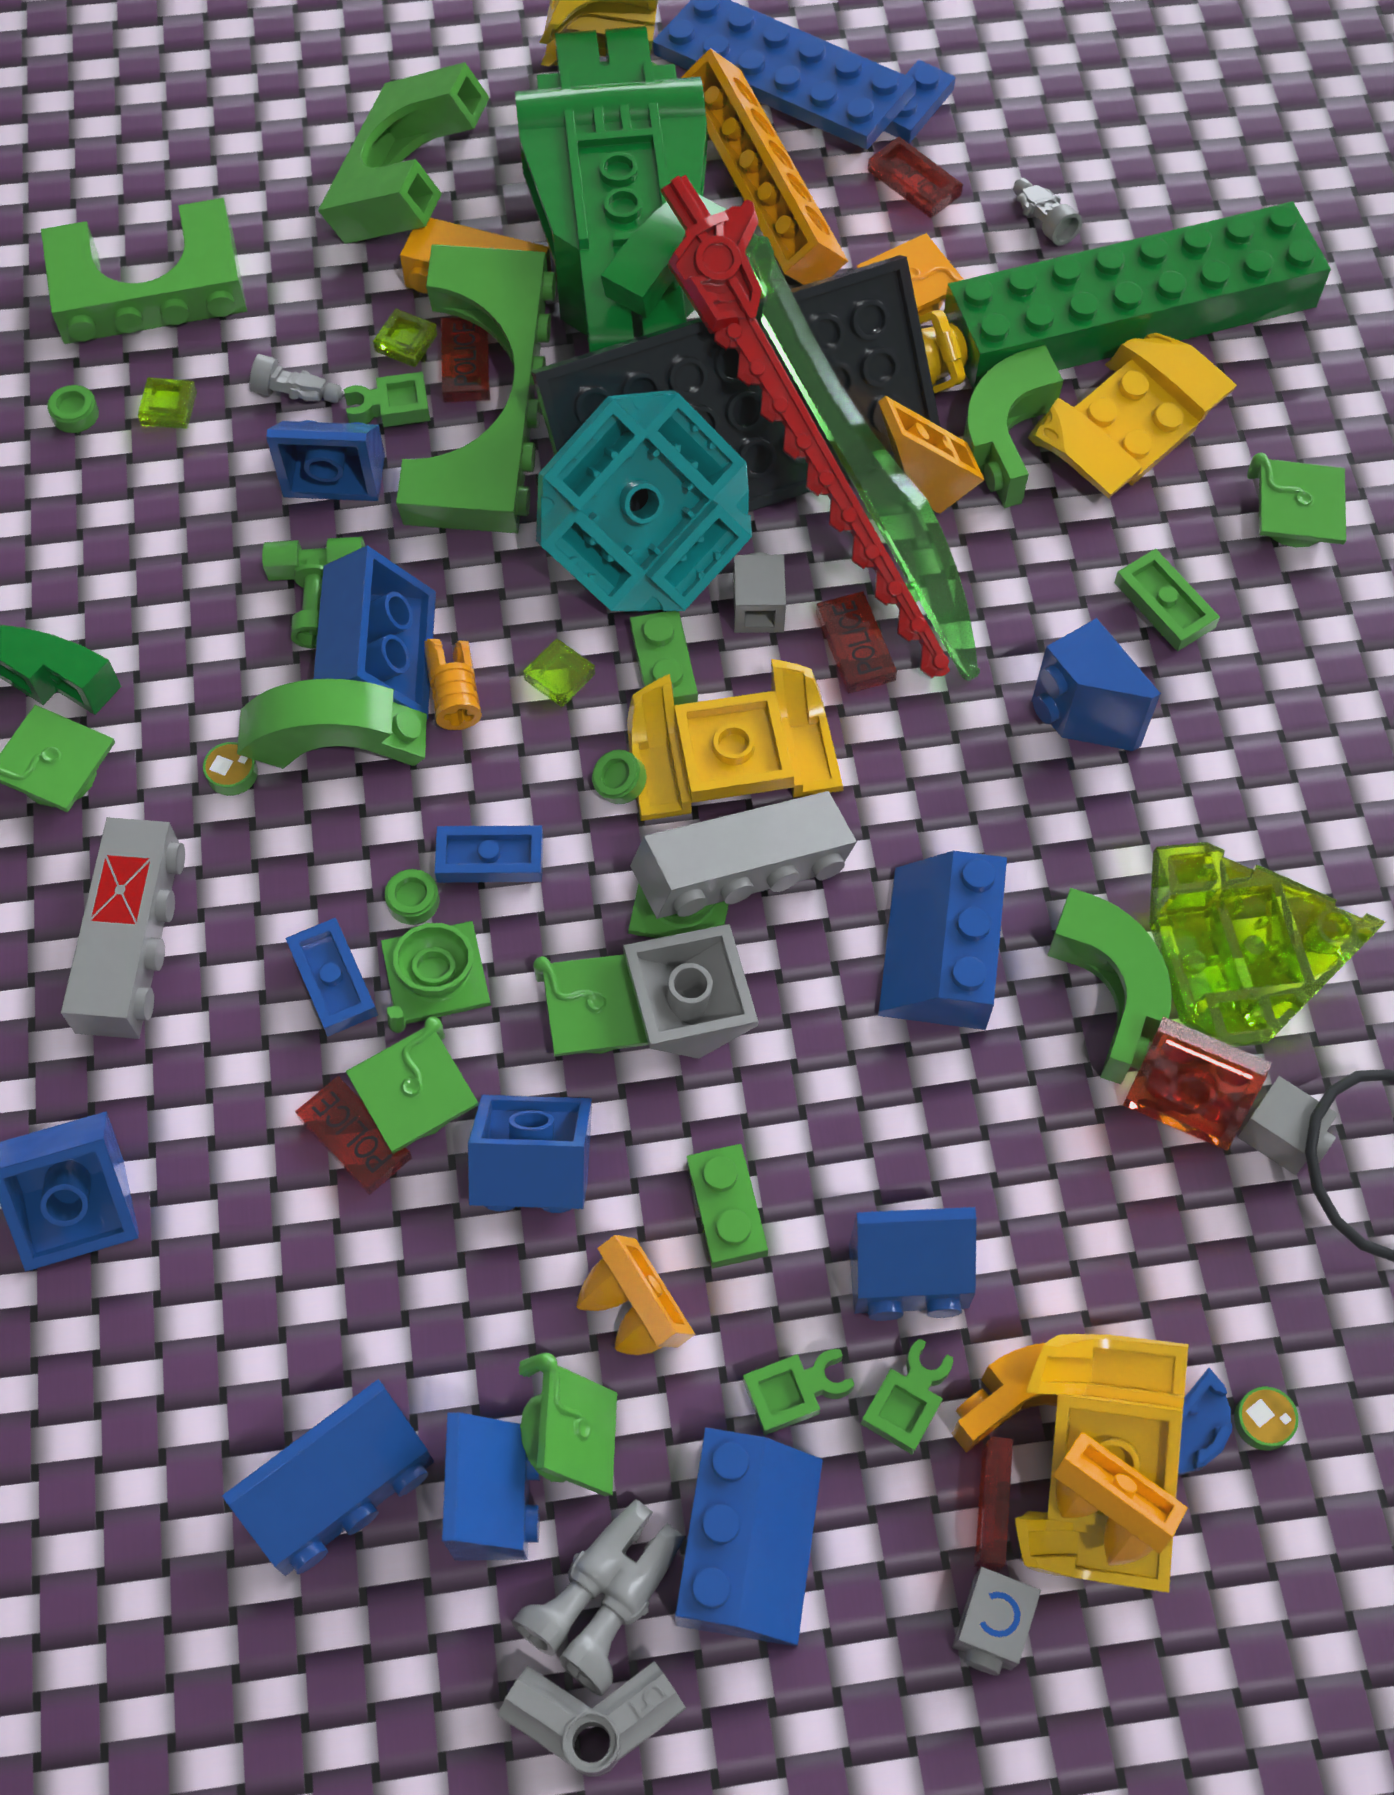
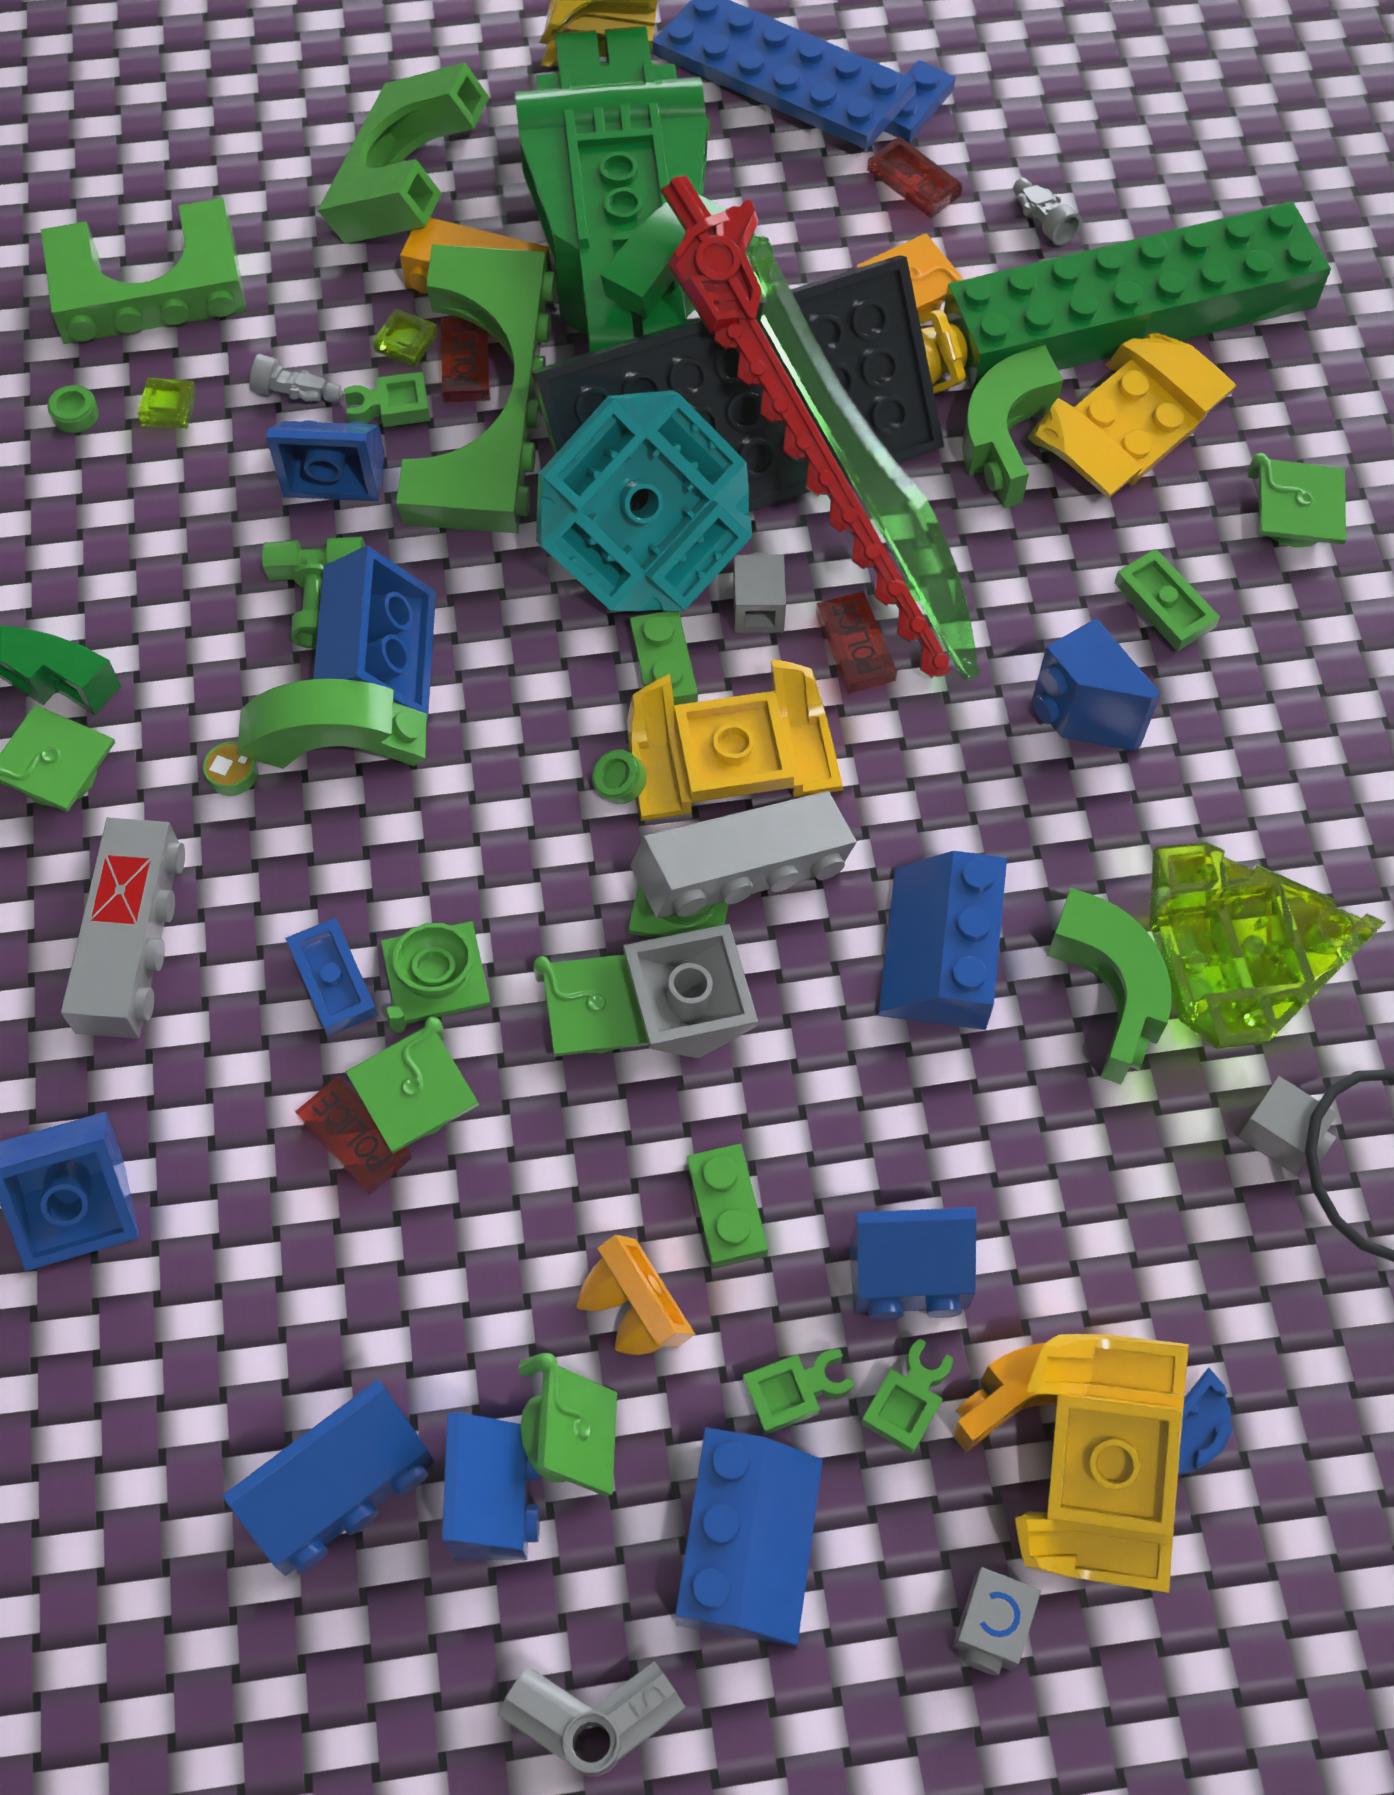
(412, 896): bright green tile -> none
(453, 685): light orange hinge -> none
(489, 854): blue plate -> none
(530, 1153): blue slope -> none
(559, 672): clear neon green tile -> none
(626, 1592): light grey piece -> none
(766, 173): light orange brick -> none
(930, 455): light orange slope -> none
(993, 1504): clear red tile -> none
(1138, 1510): light orange tile -> none
(1196, 1083): clear red plate -> none
(1266, 1418): tile -> none

